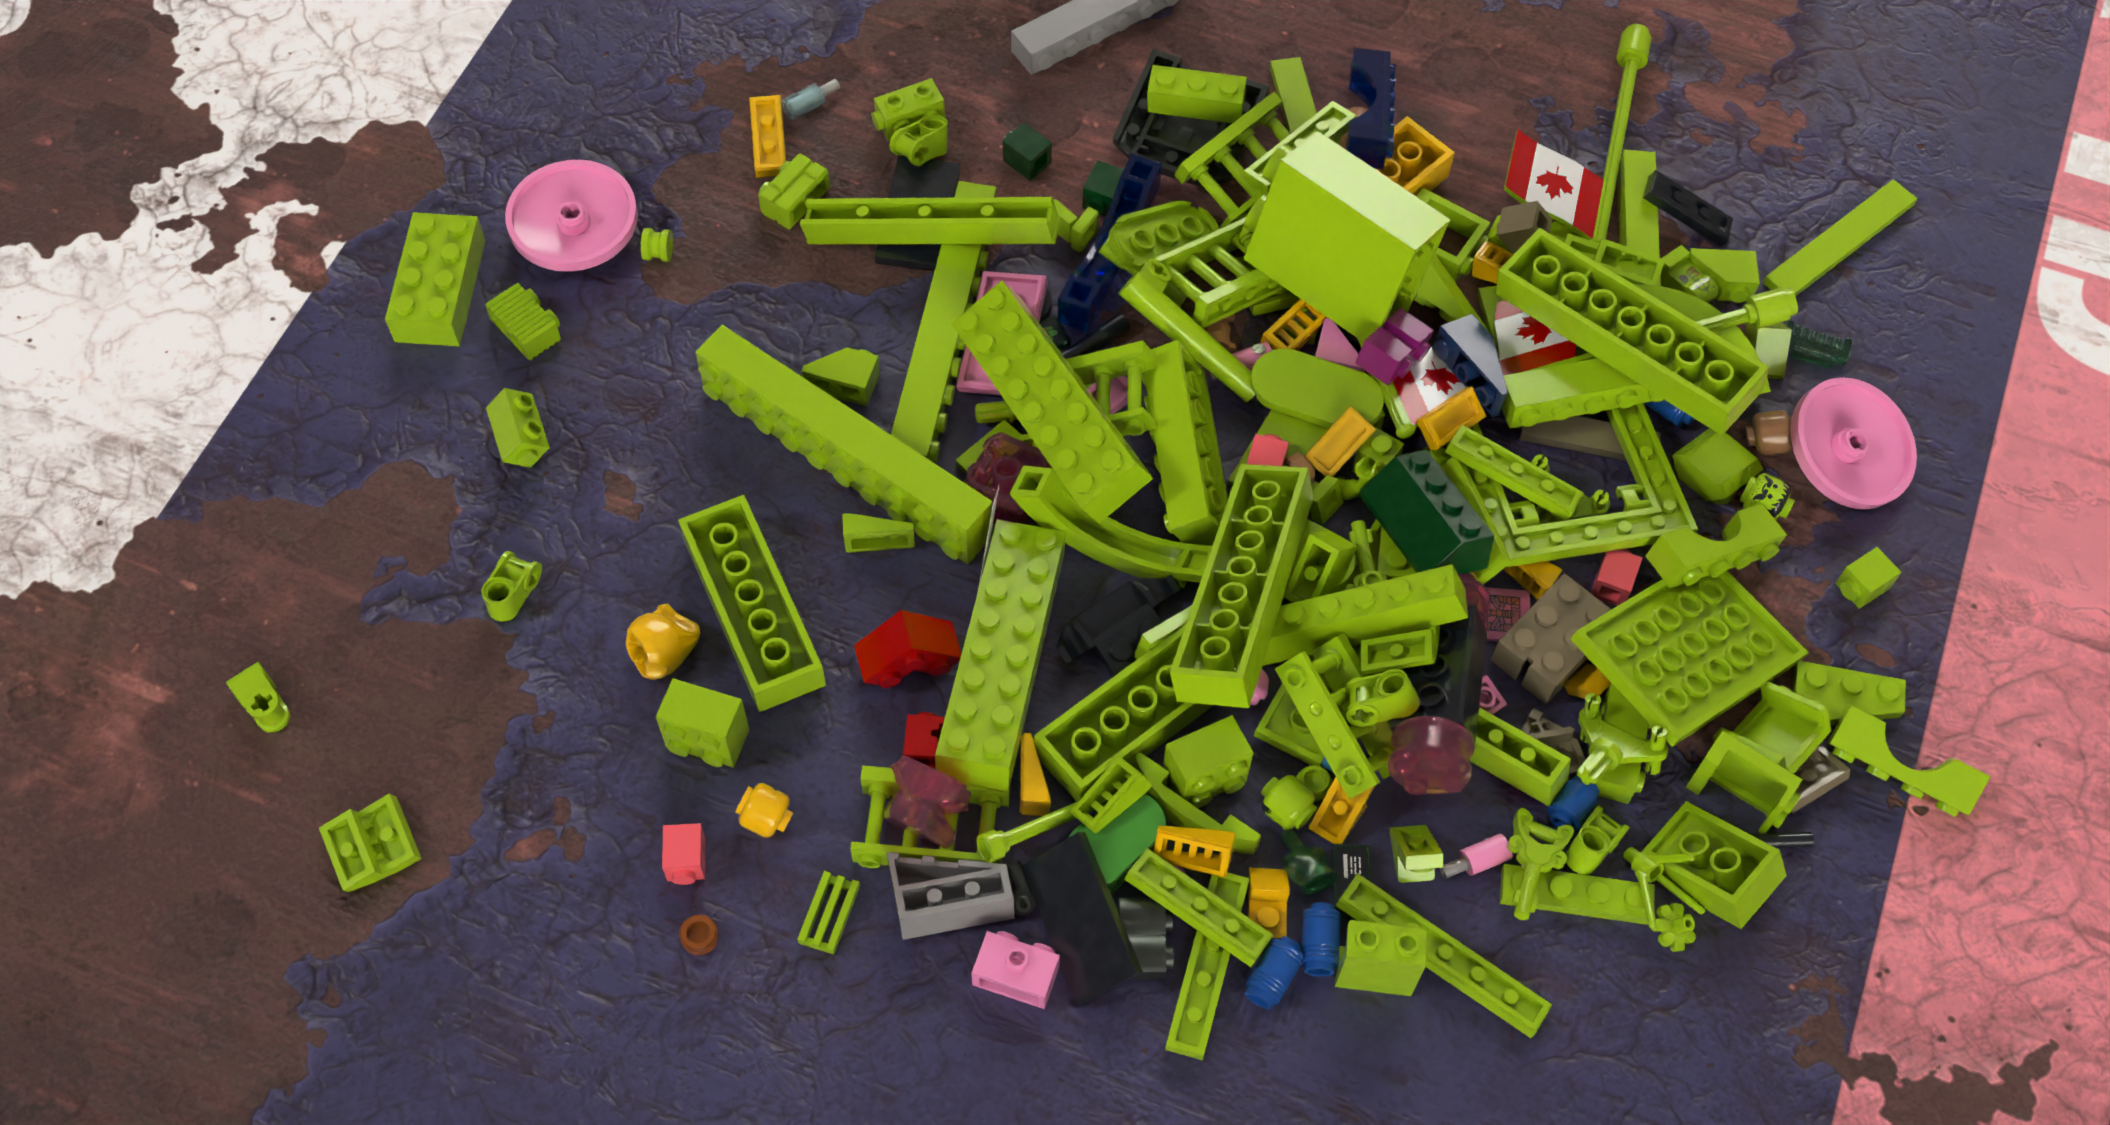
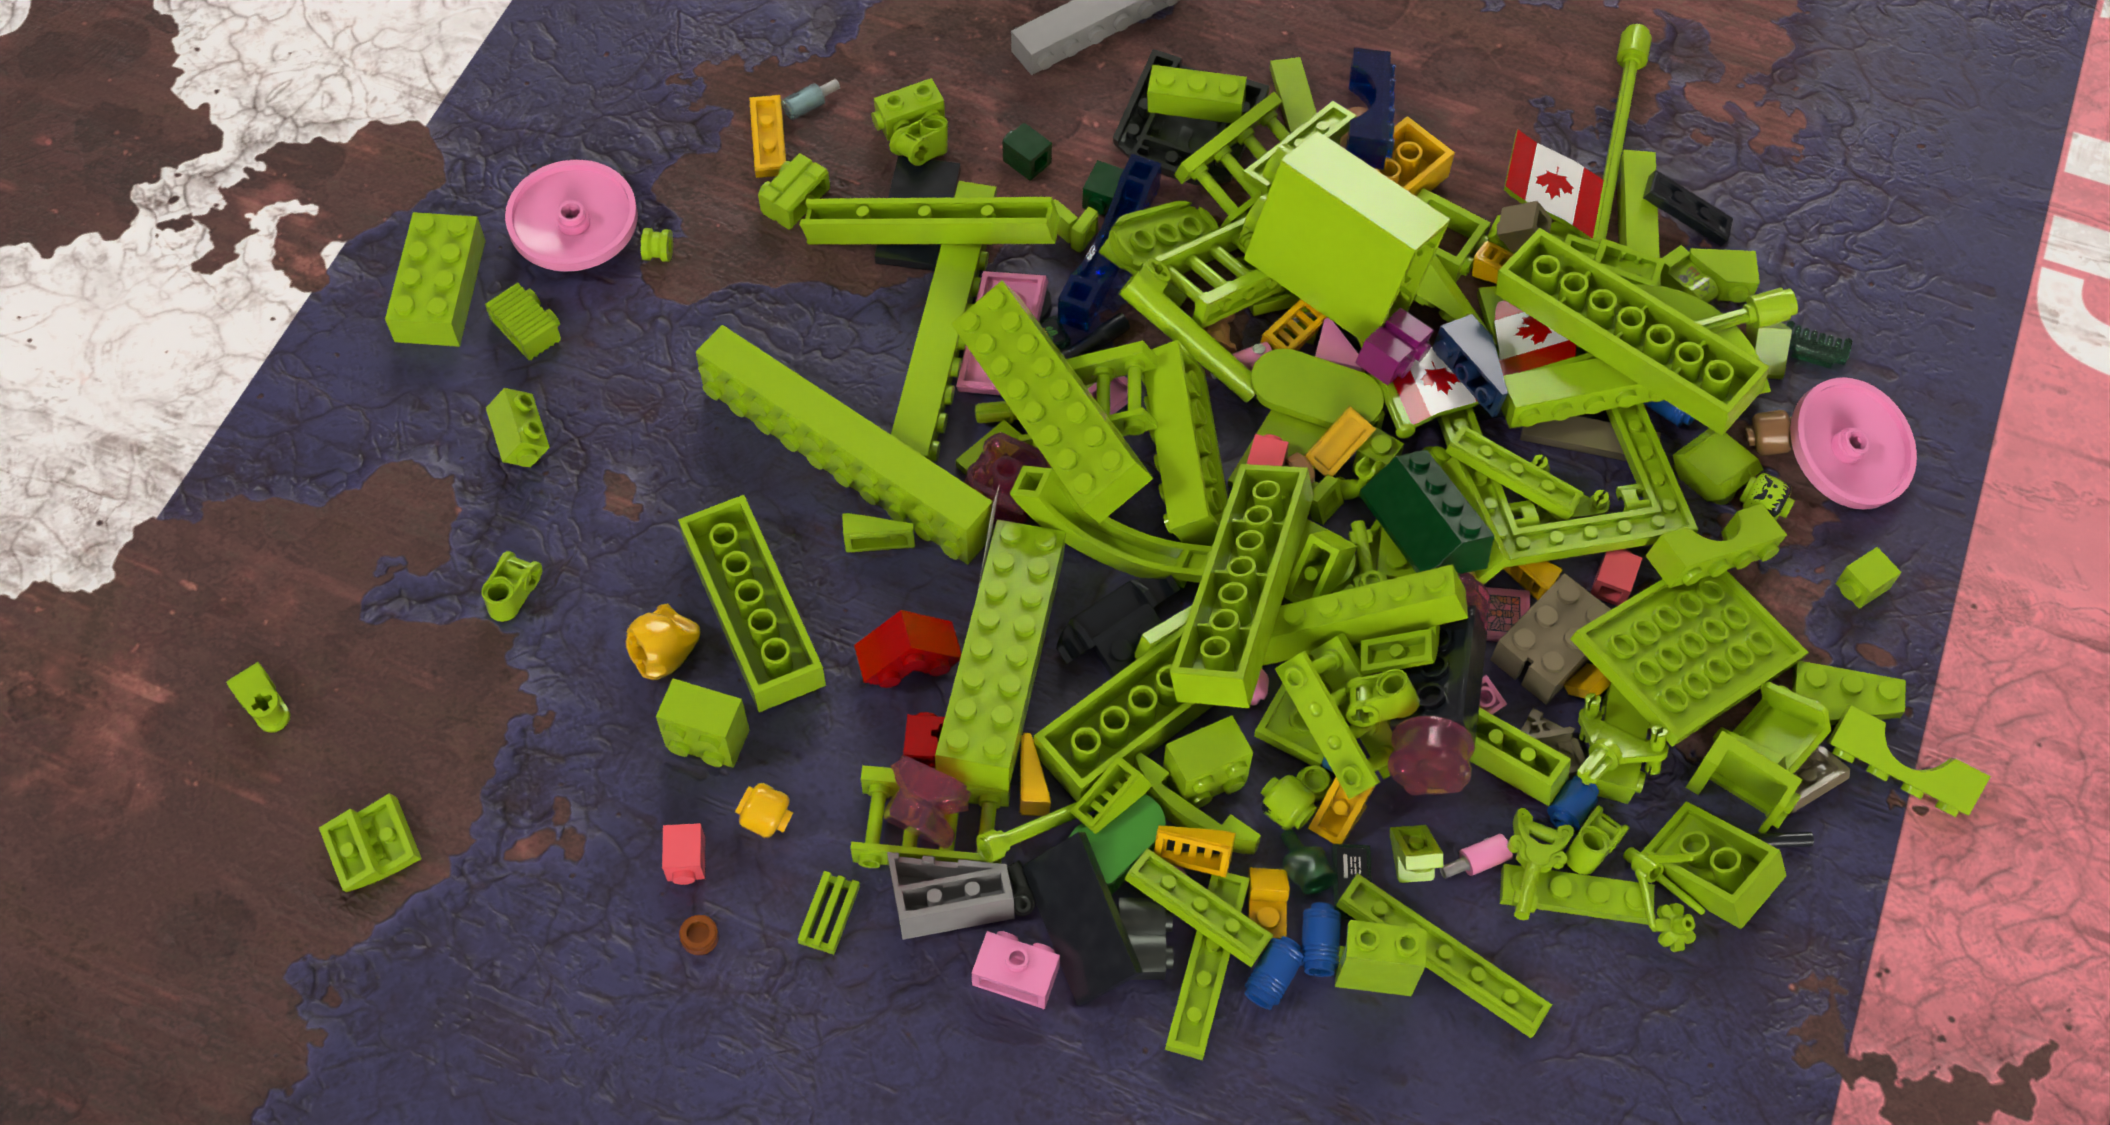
(845, 374): lime slope -> none
(1444, 420): yellow tile -> none
(1841, 239): lime tile -> none

